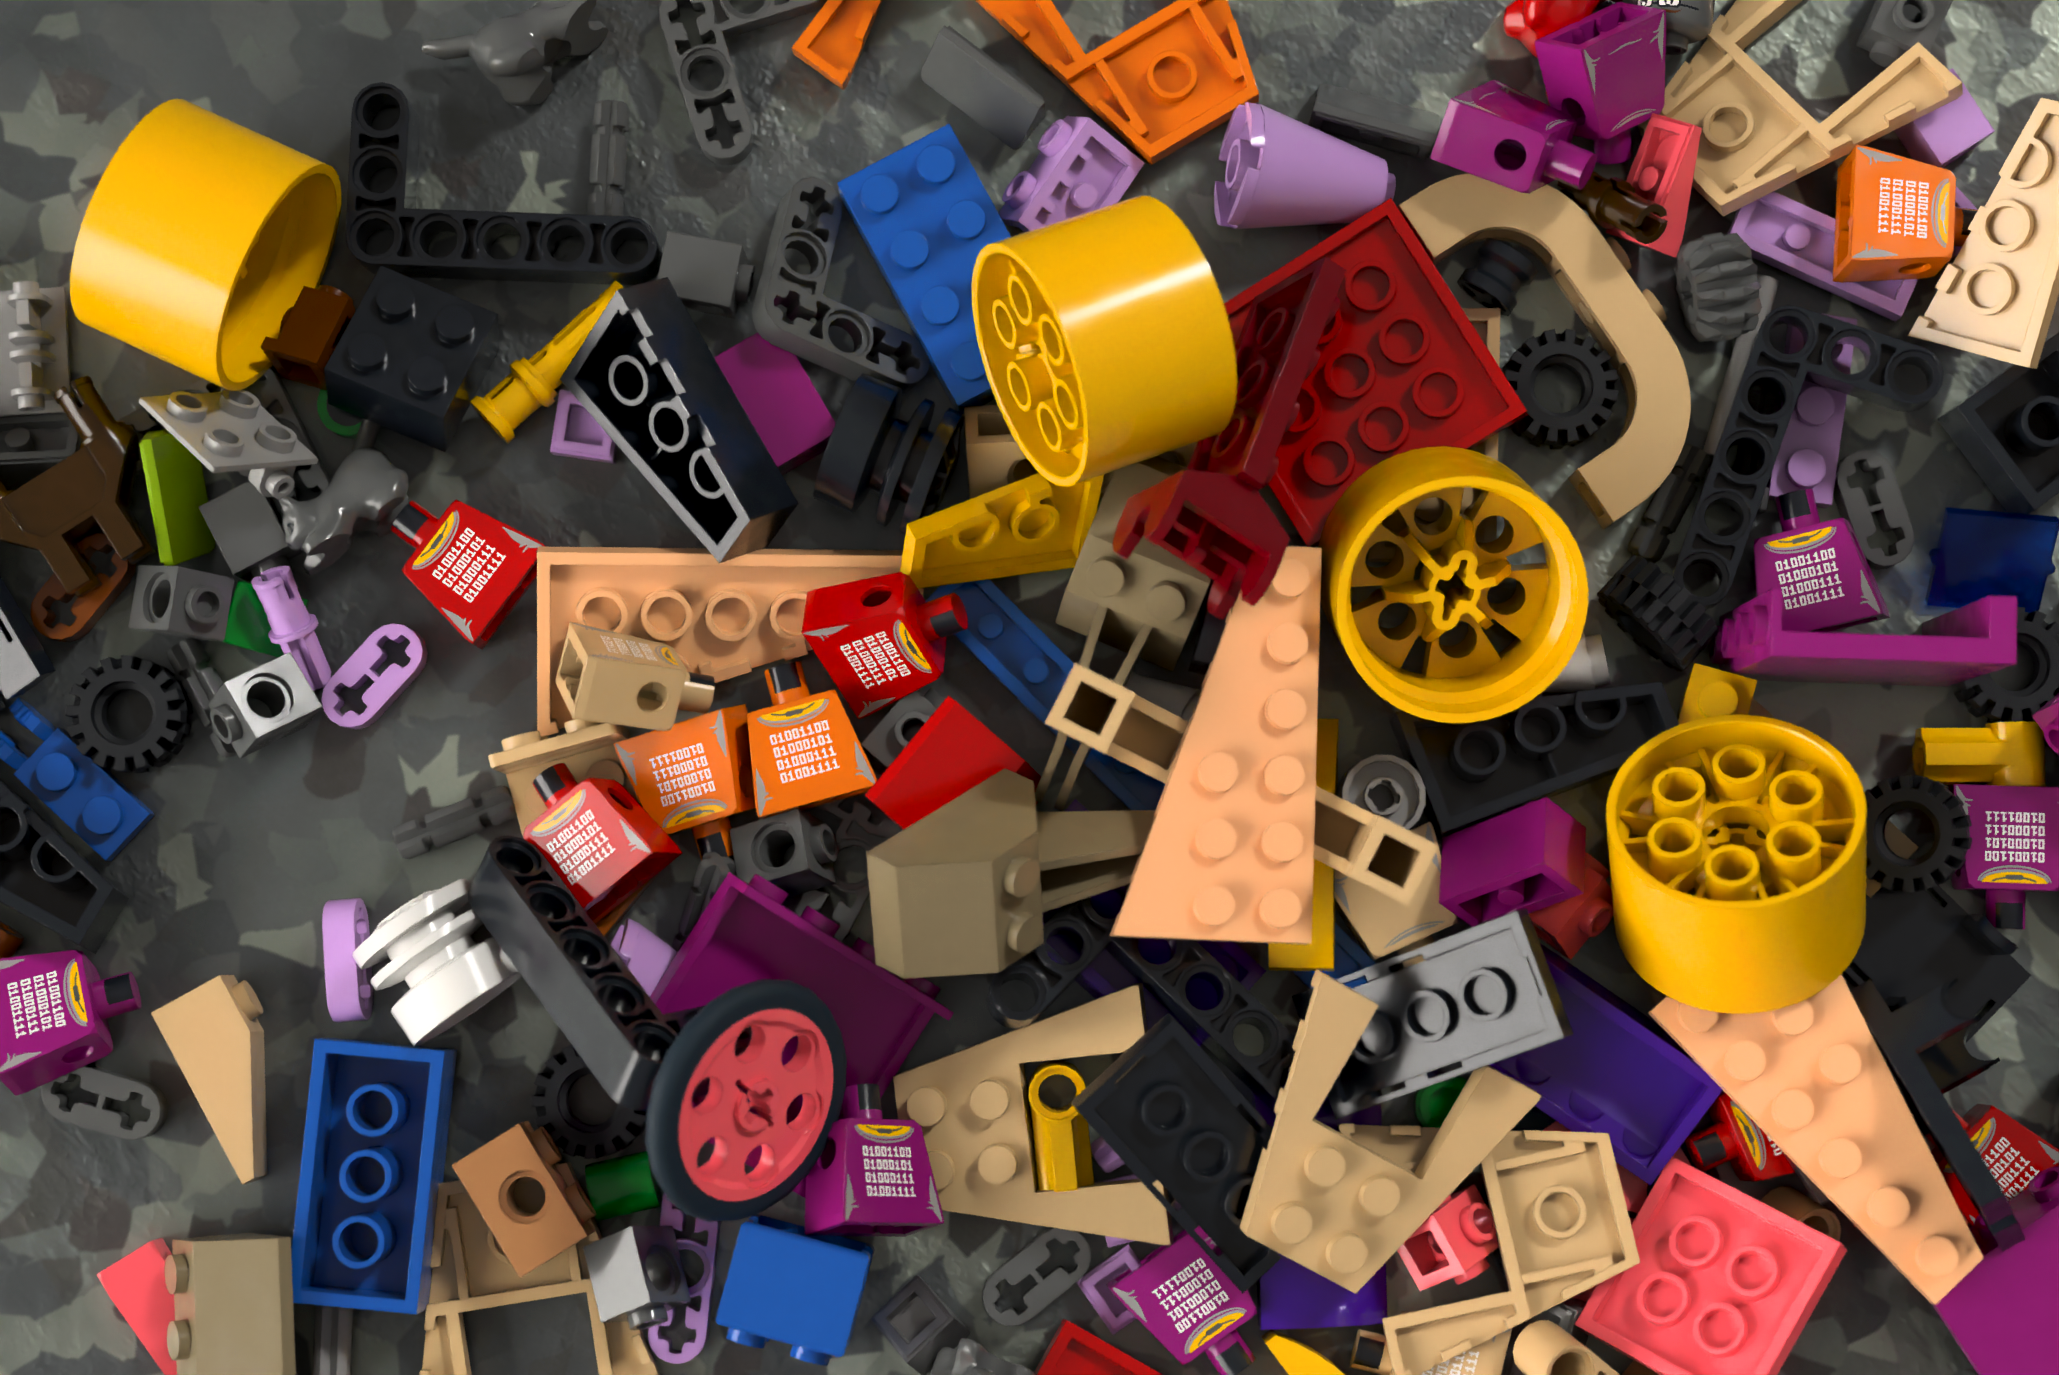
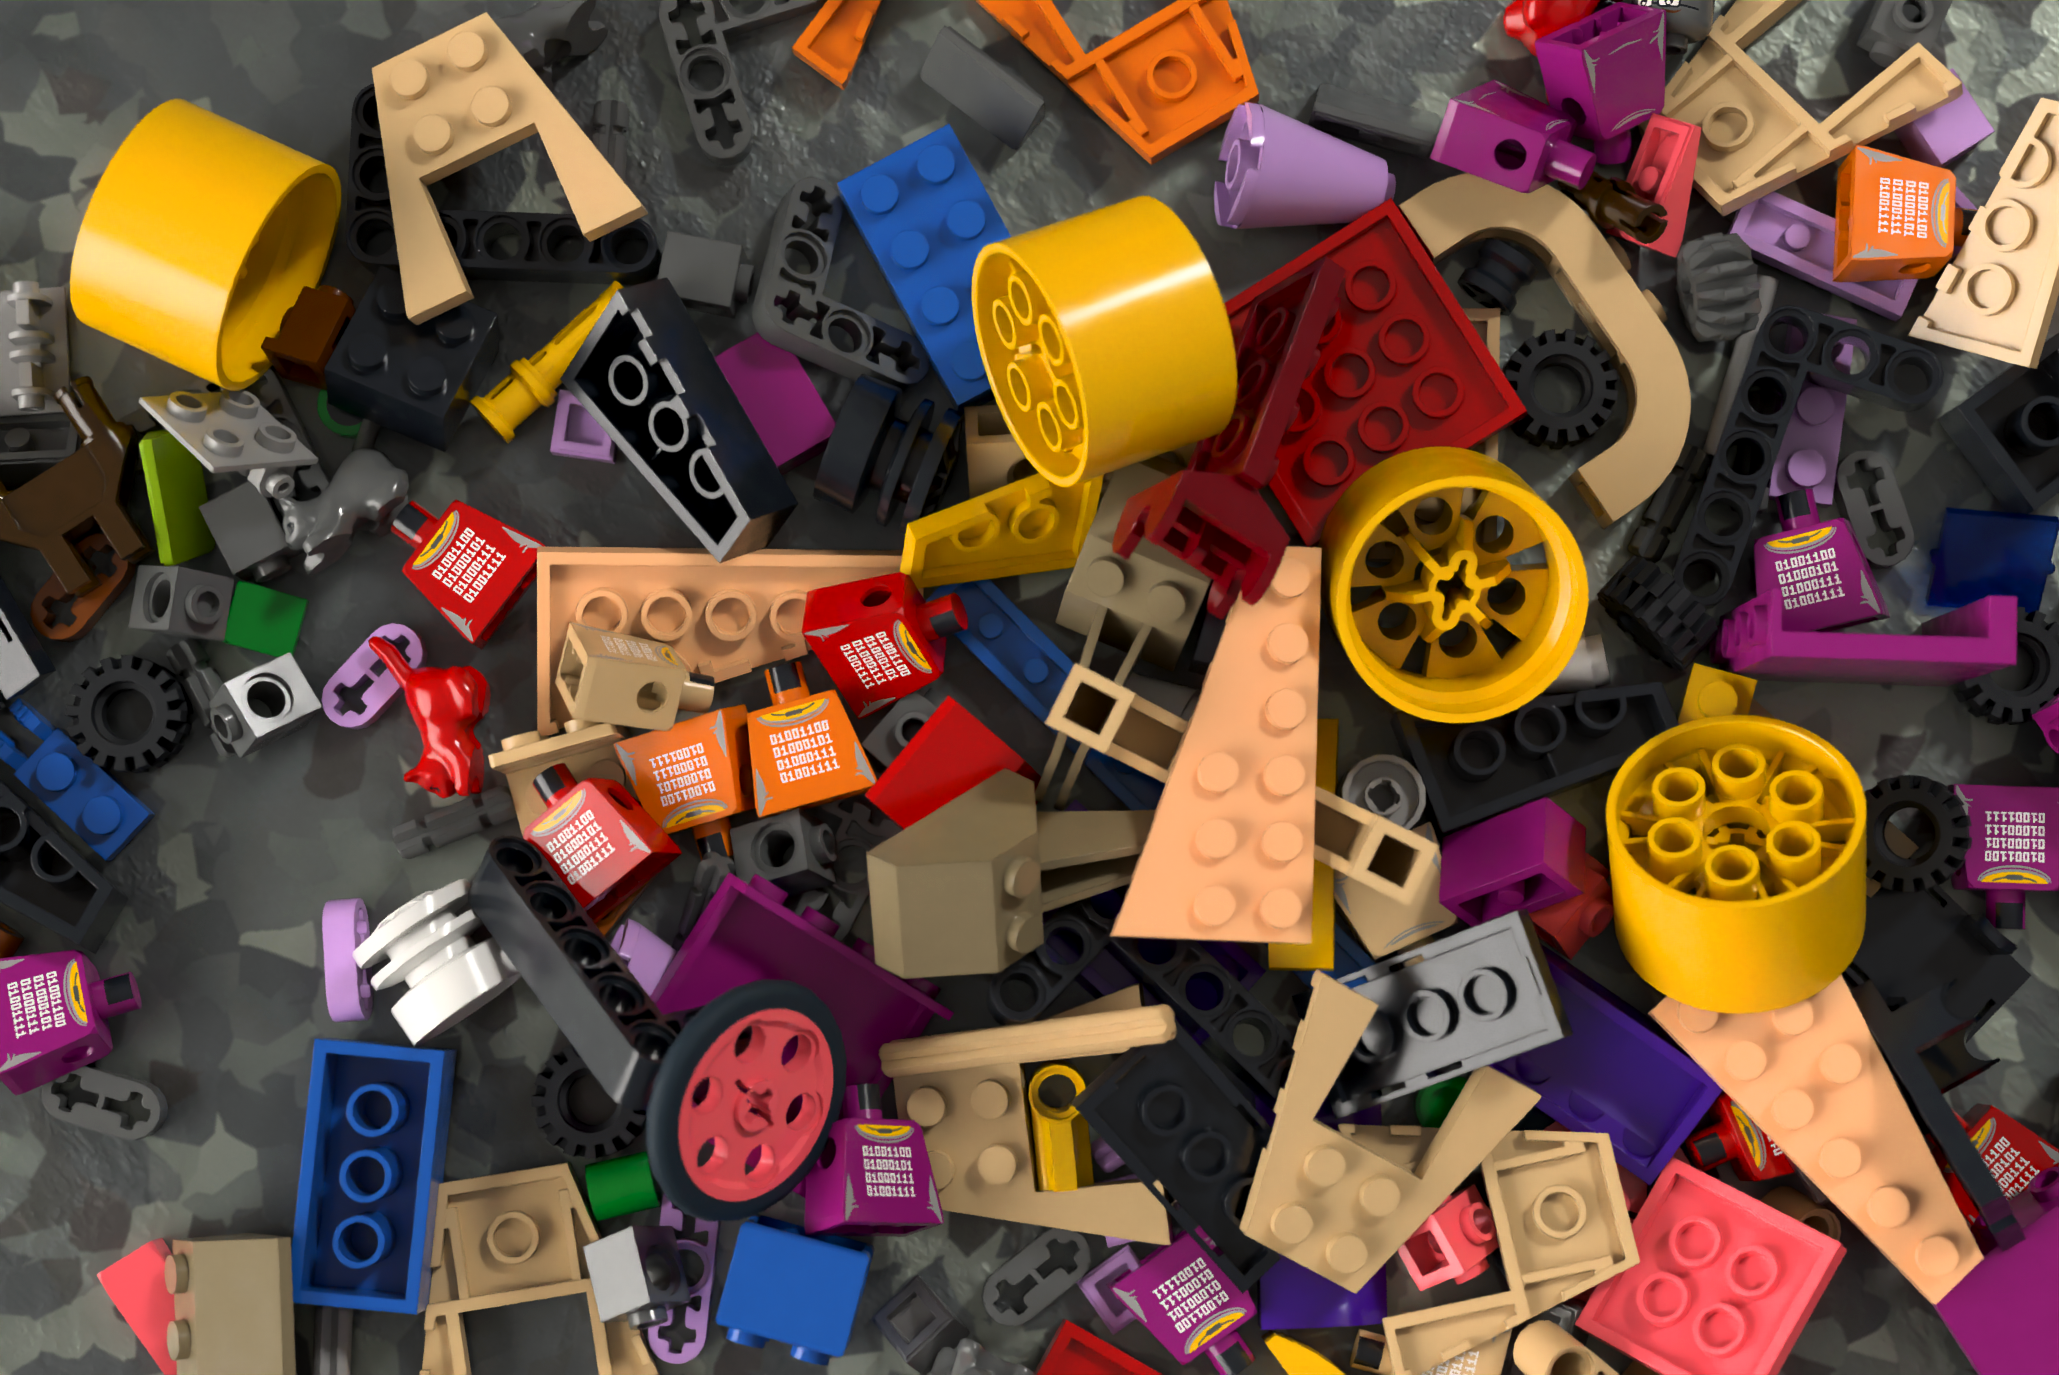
(223, 1060): tan slope -> none
(292, 623): lavender axle -> none
(445, 709): none -> red animal
(455, 106): none -> tan wing
(490, 1181): medium nougat brick -> none
(1028, 1041): none -> tan axle
(1072, 175): lavender bracket -> none
(1990, 755): yellow piece -> none

